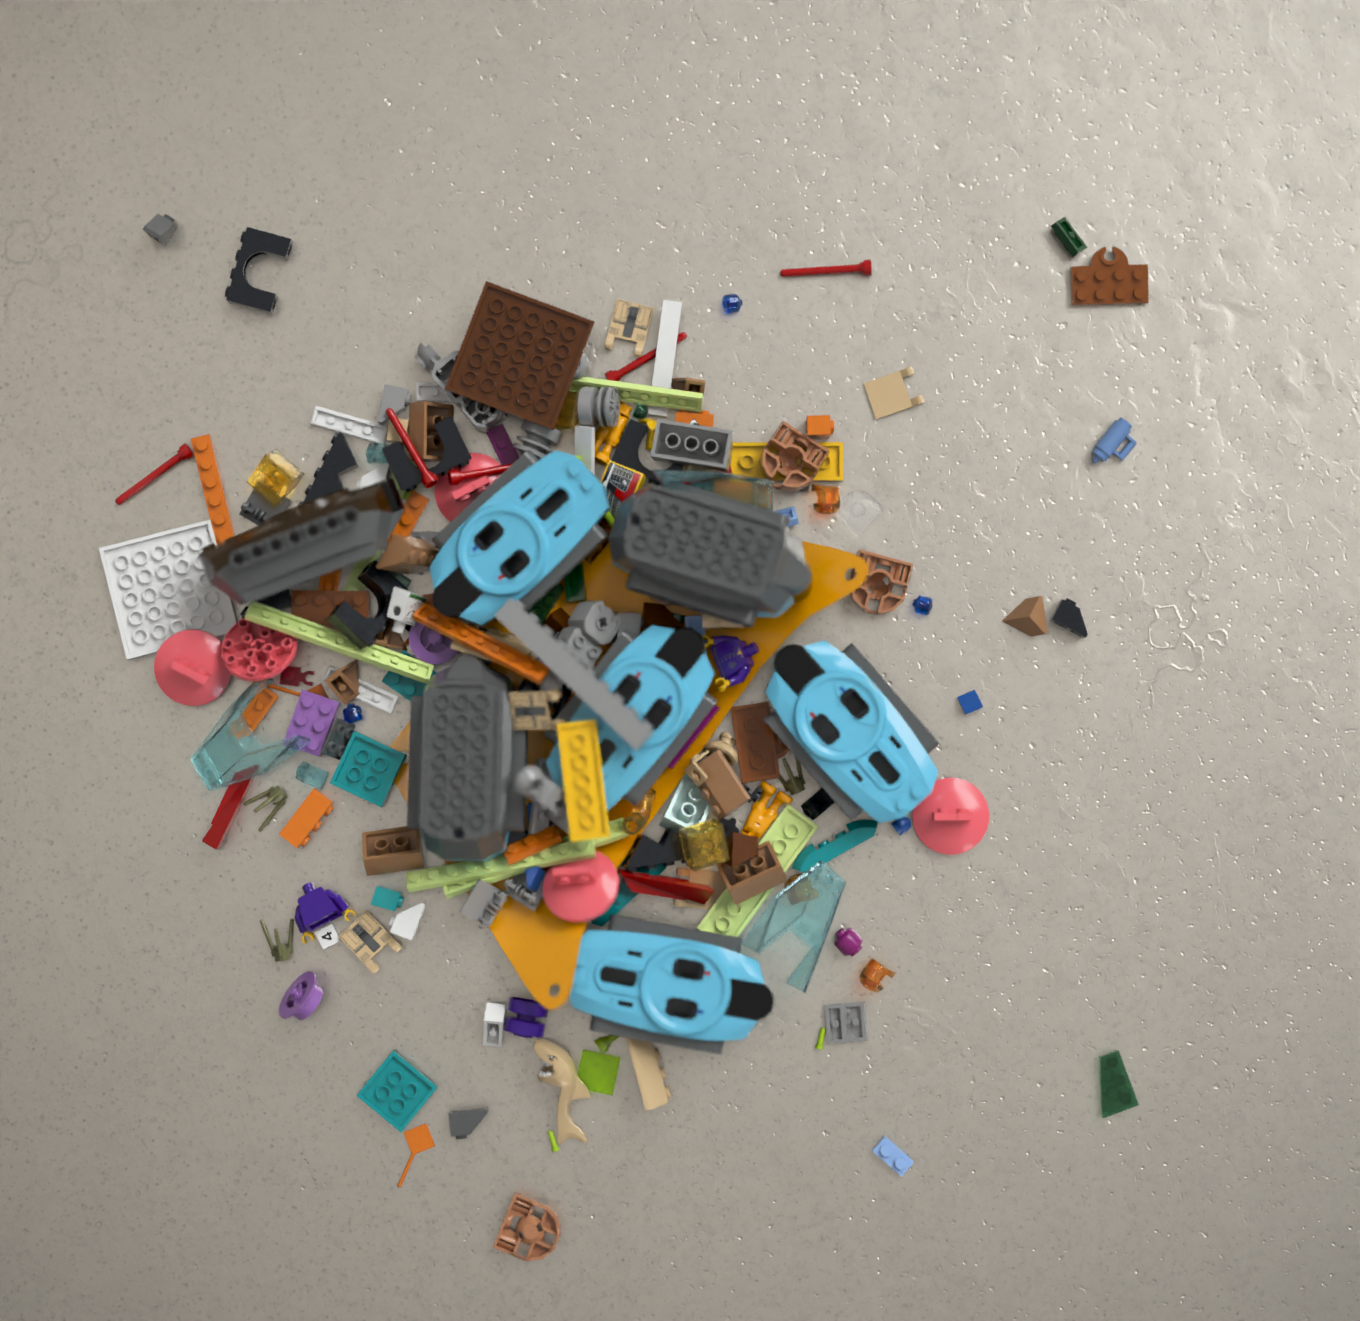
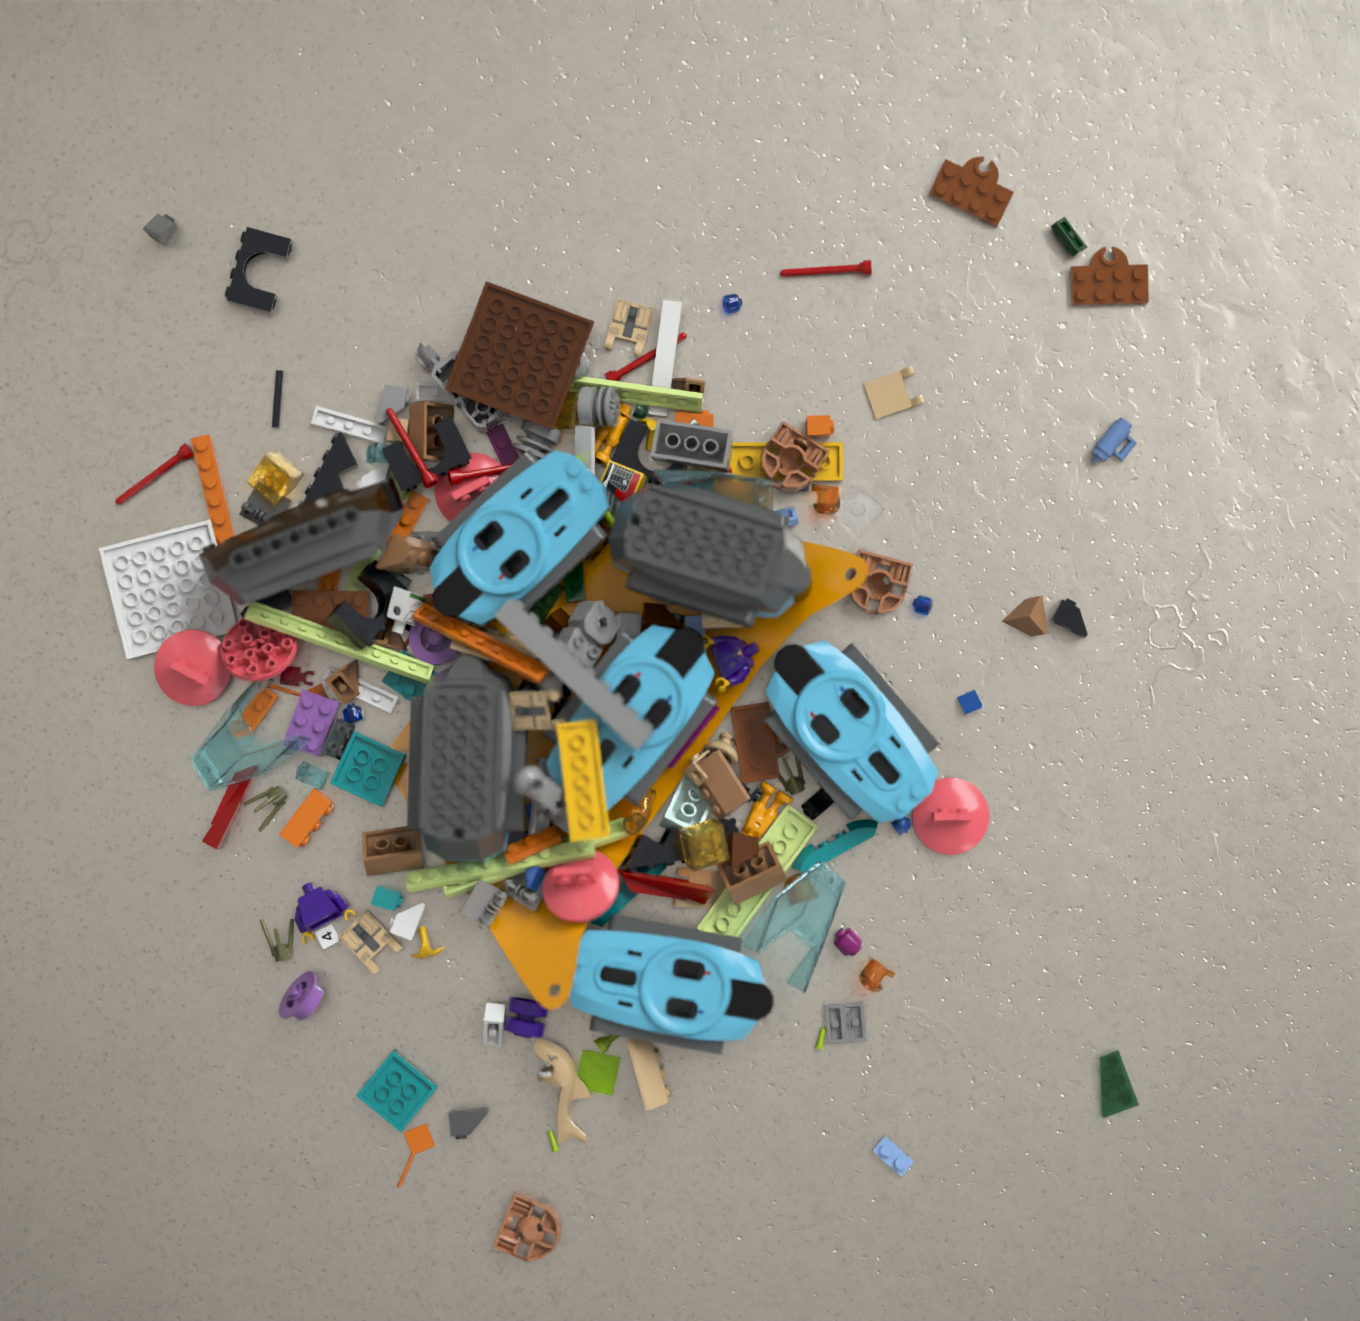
(277, 399): none -> black bar
(425, 949): none -> yellow plant
(972, 190): none -> dark orange plate

